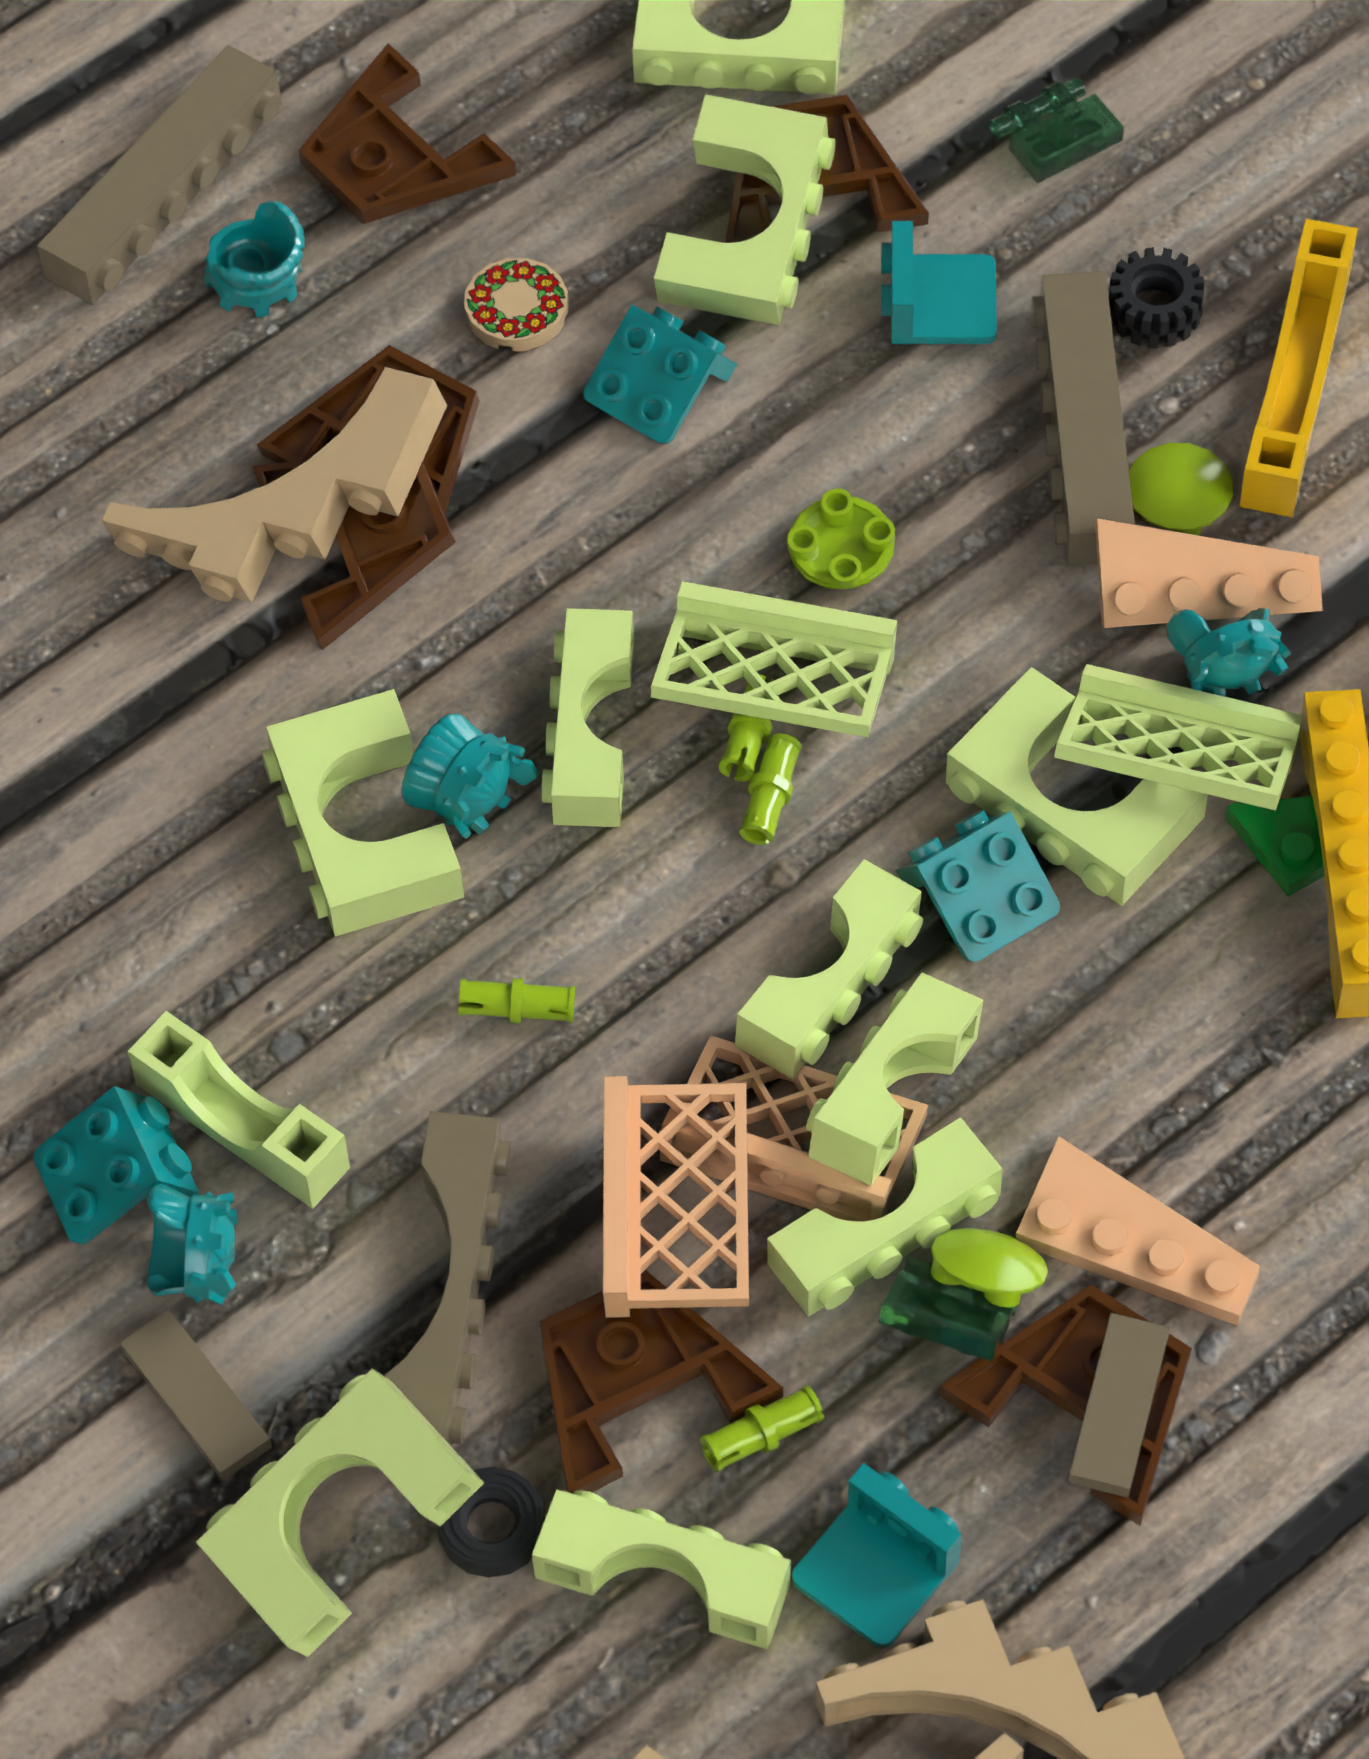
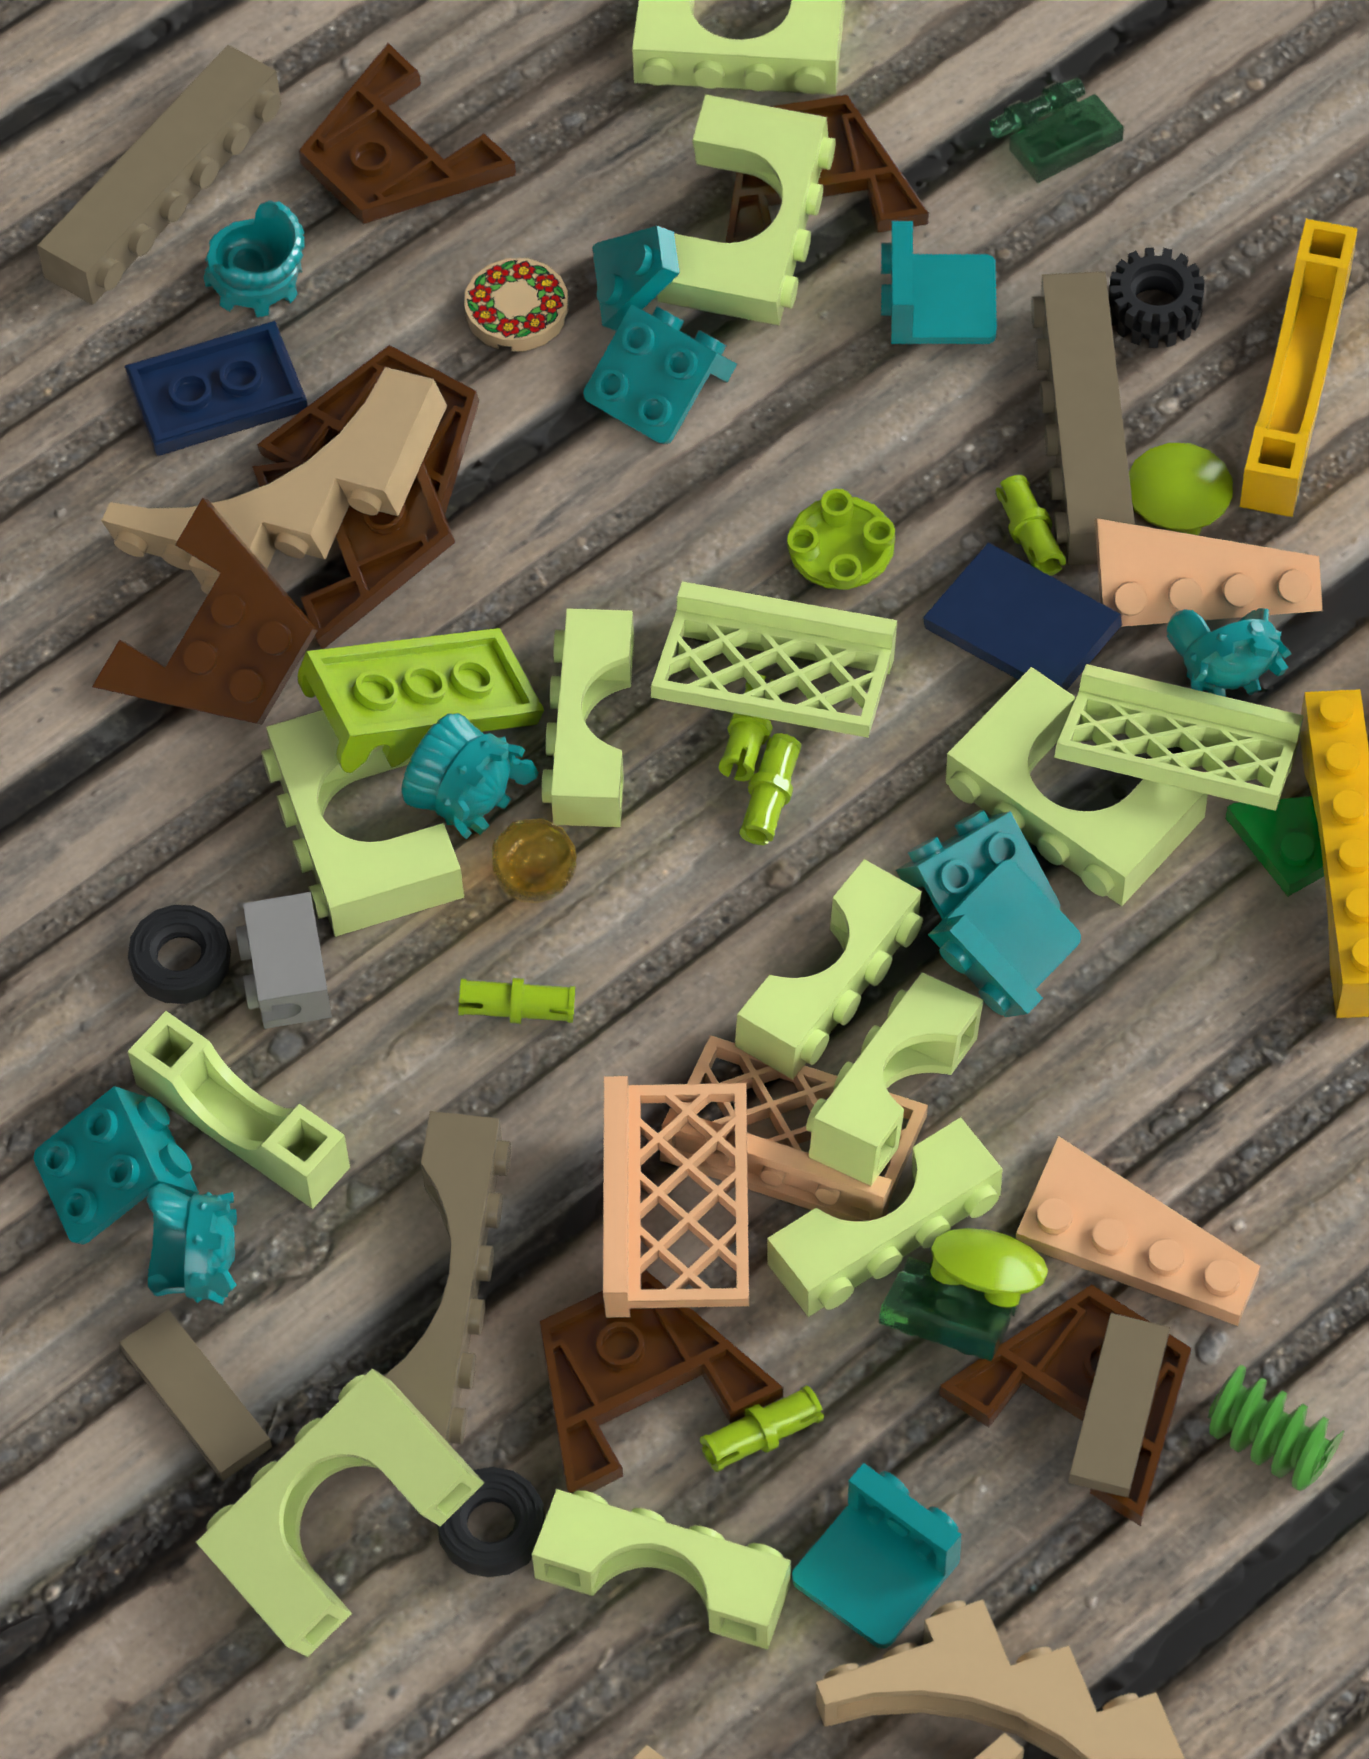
(173, 923): none -> black tyre
(216, 388): none -> dark blue tile
(237, 644): none -> reddish brown wing
(285, 960): none -> light grey brick
(404, 686): none -> lime hinge
(533, 860): none -> clear yellow hair
(633, 271): none -> teal wing
(1006, 939): none -> teal bracket
(1021, 618): none -> dark blue tile
(1030, 525): none -> lime pin
(1271, 1430): none -> bright green piece

